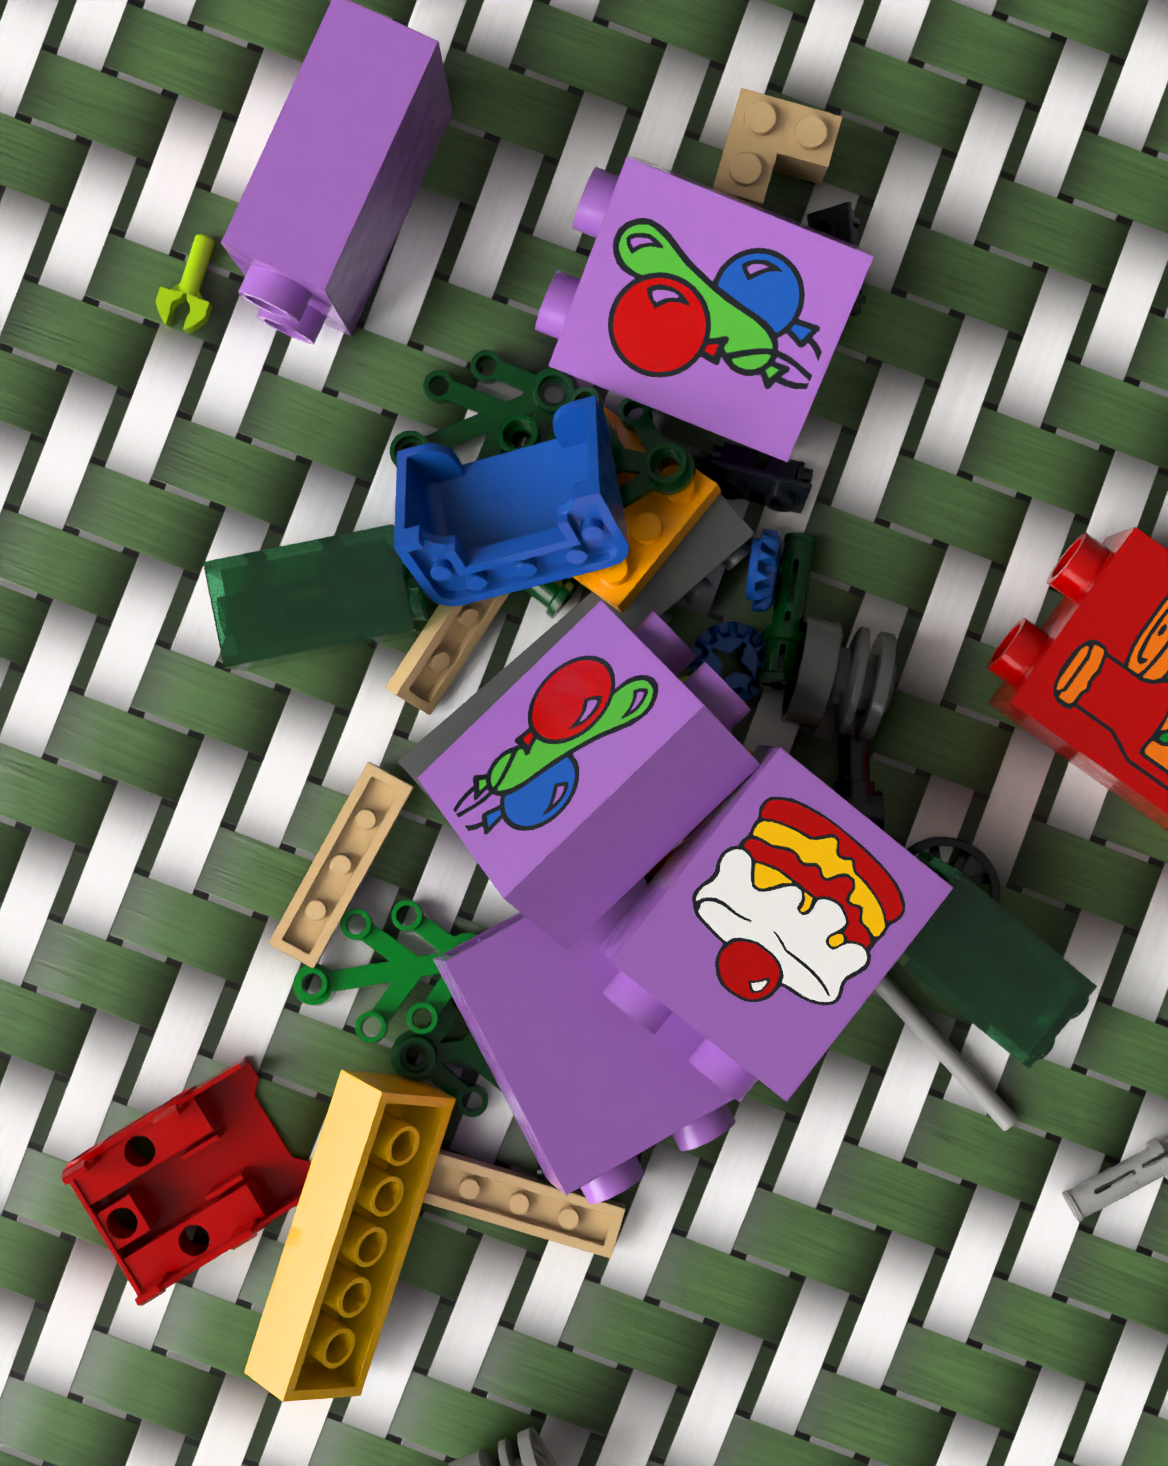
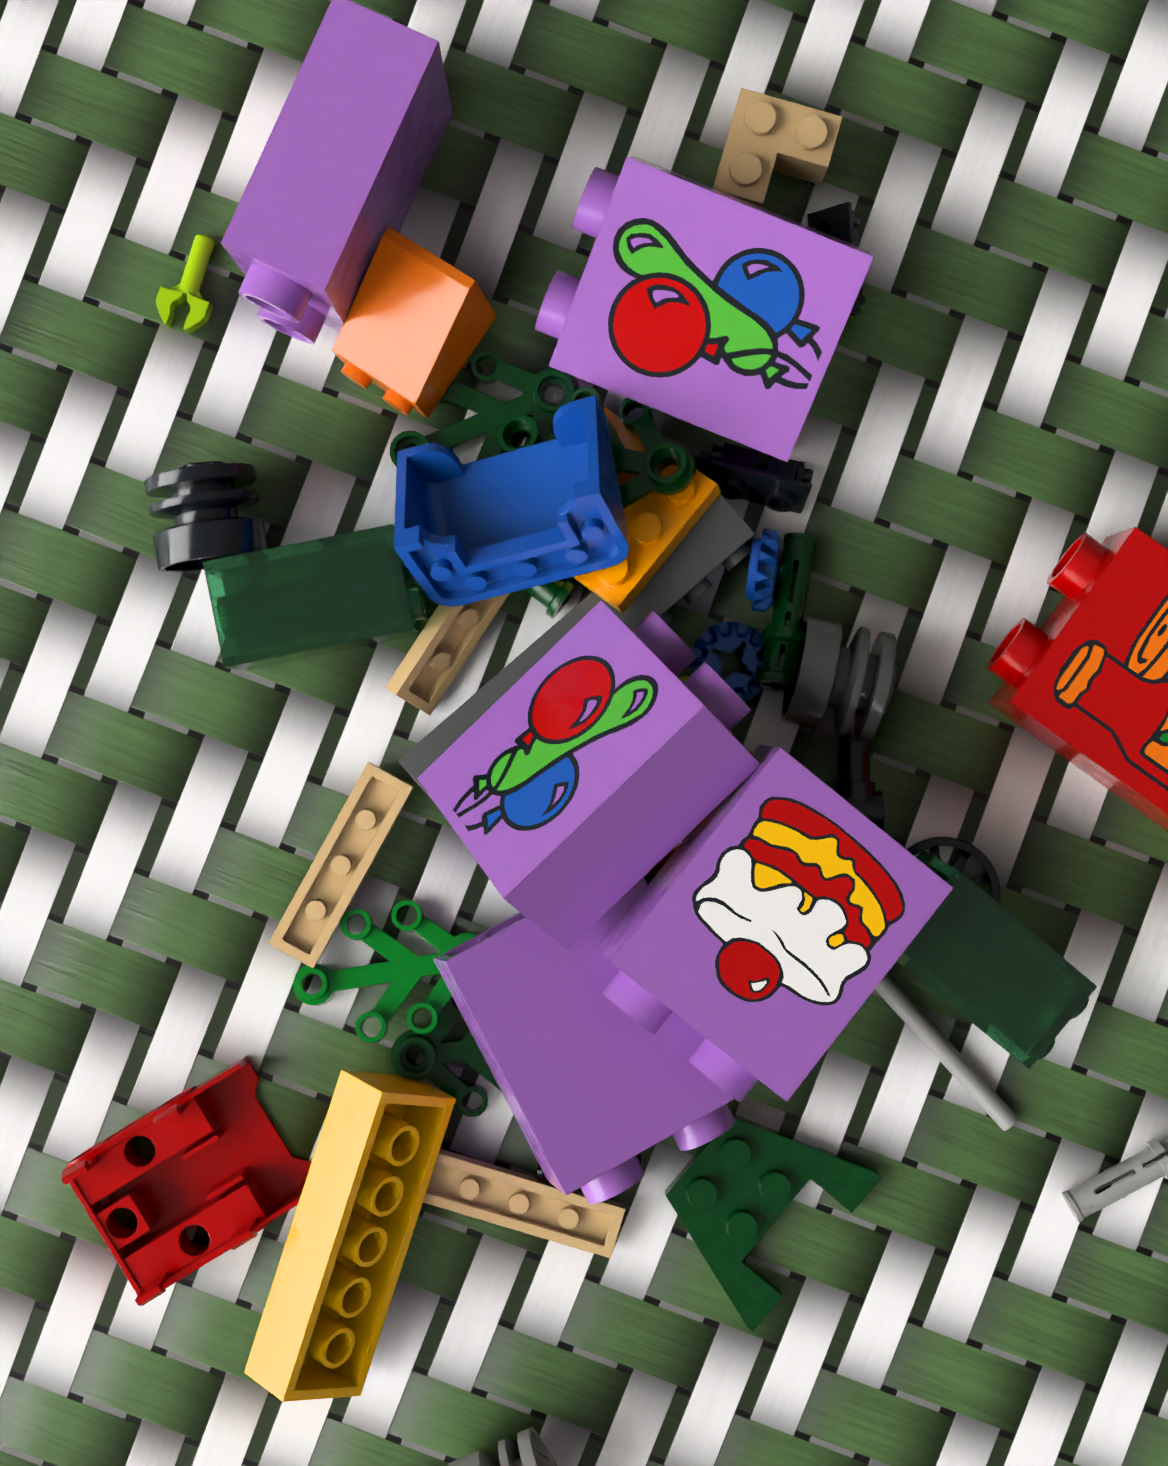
(205, 512): none -> black wheel
(411, 325): none -> orange slope
(740, 1189): none -> dark green wing

